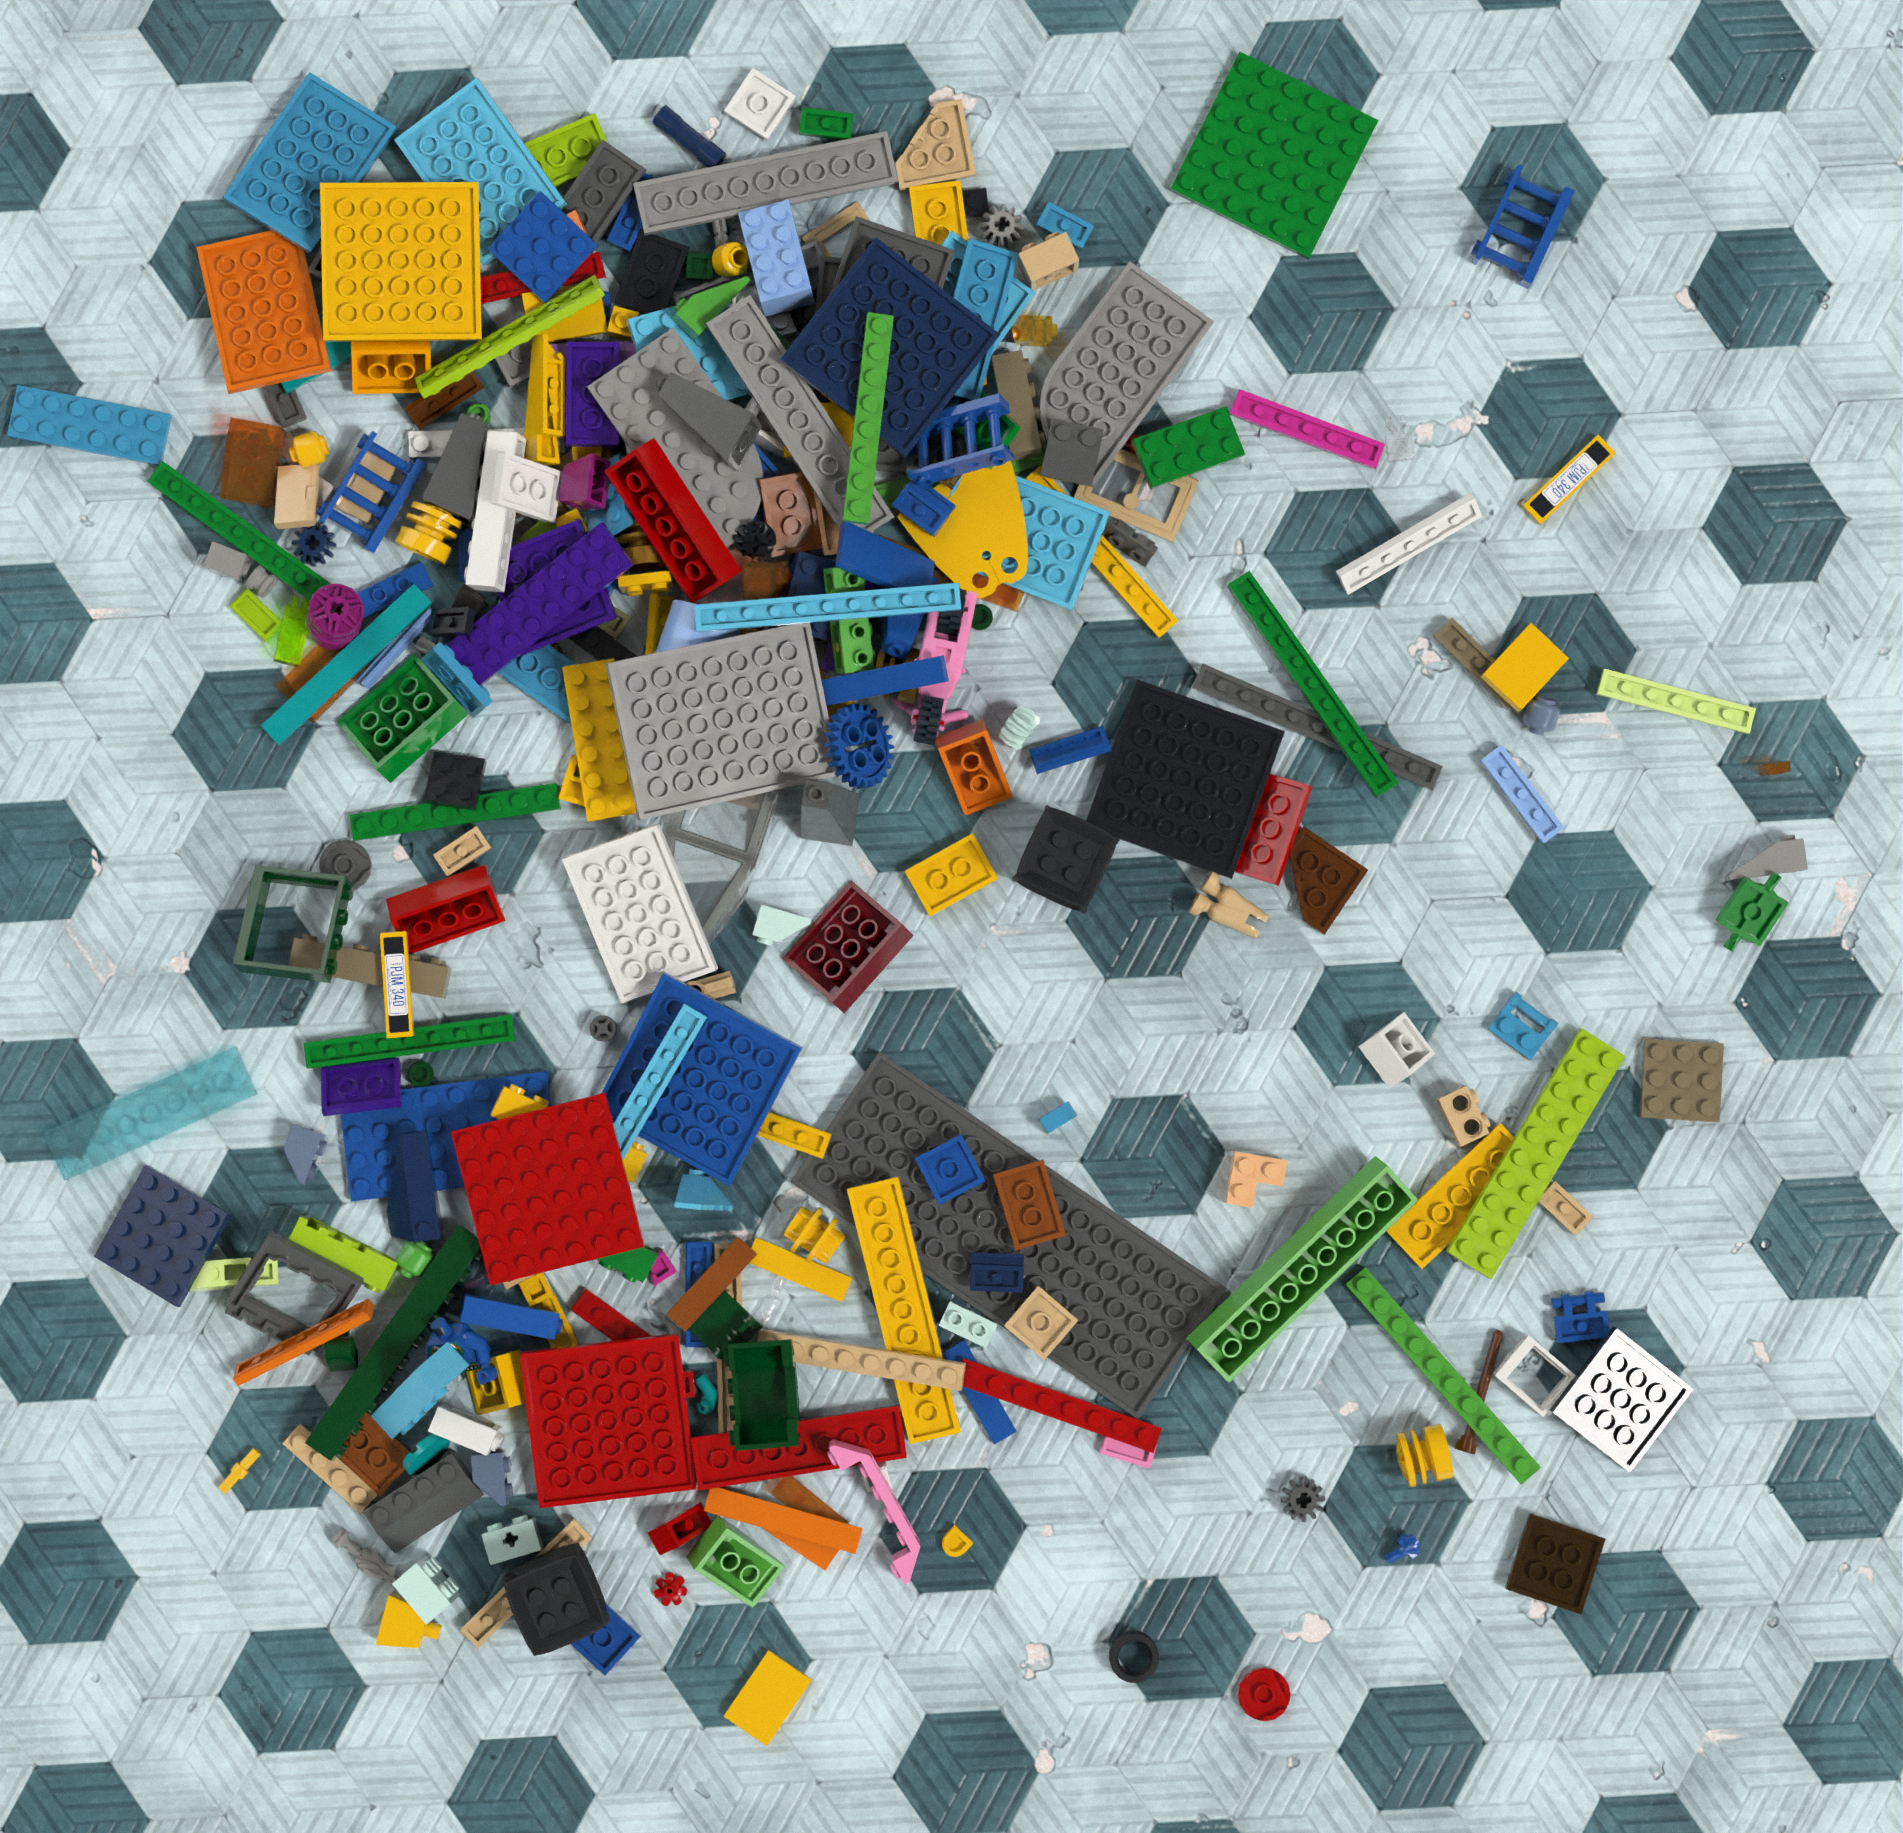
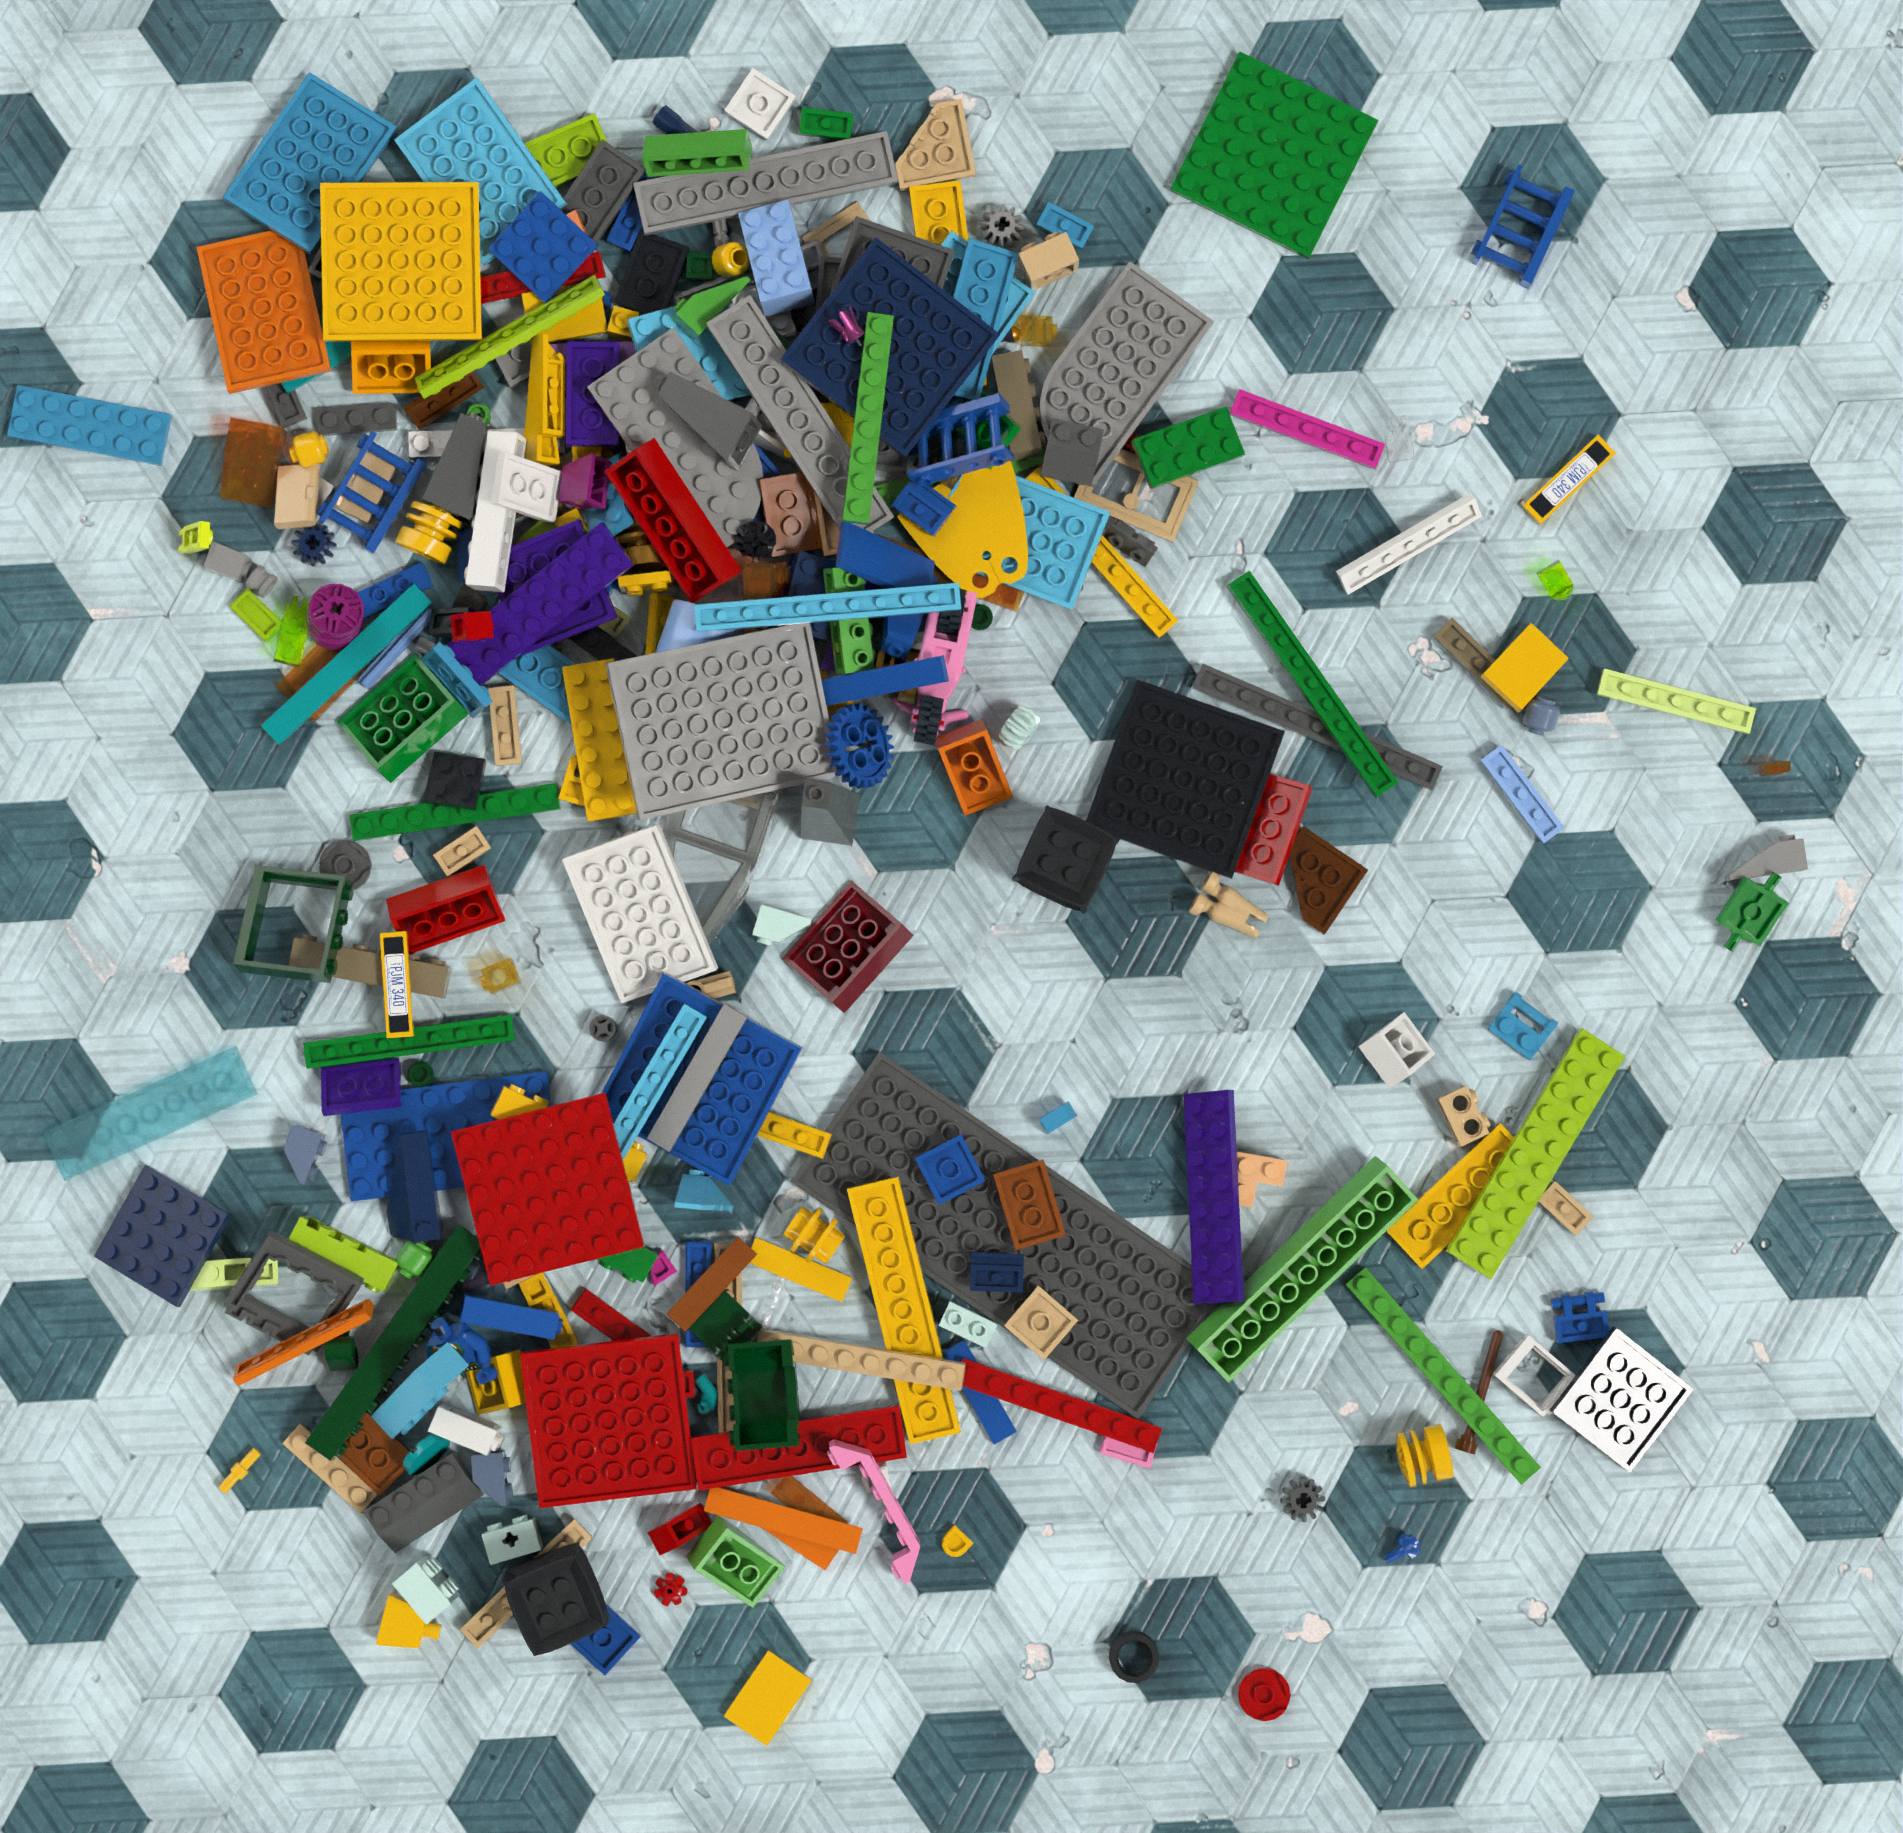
(195, 537): none -> neon yellow hinge
(236, 530): green plate -> none
(357, 419): none -> dark grey plate
(370, 1563): light grey piece -> none
(471, 626): none -> red brick
(505, 726): none -> tan plate
(510, 970): none -> clear yellow brick
(697, 153): none -> bright green brick
(697, 1077): none -> light grey tile
(853, 330): none -> flat silver piece
(951, 875): yellow plate -> none
(975, 202): black plate -> none
(1070, 750): blue plate -> none
(1213, 1197): none -> dark purple plate
(1555, 1563): dark brown plate -> none
(1556, 581): none -> clear neon green plate
(1681, 1080): dark tan plate -> none

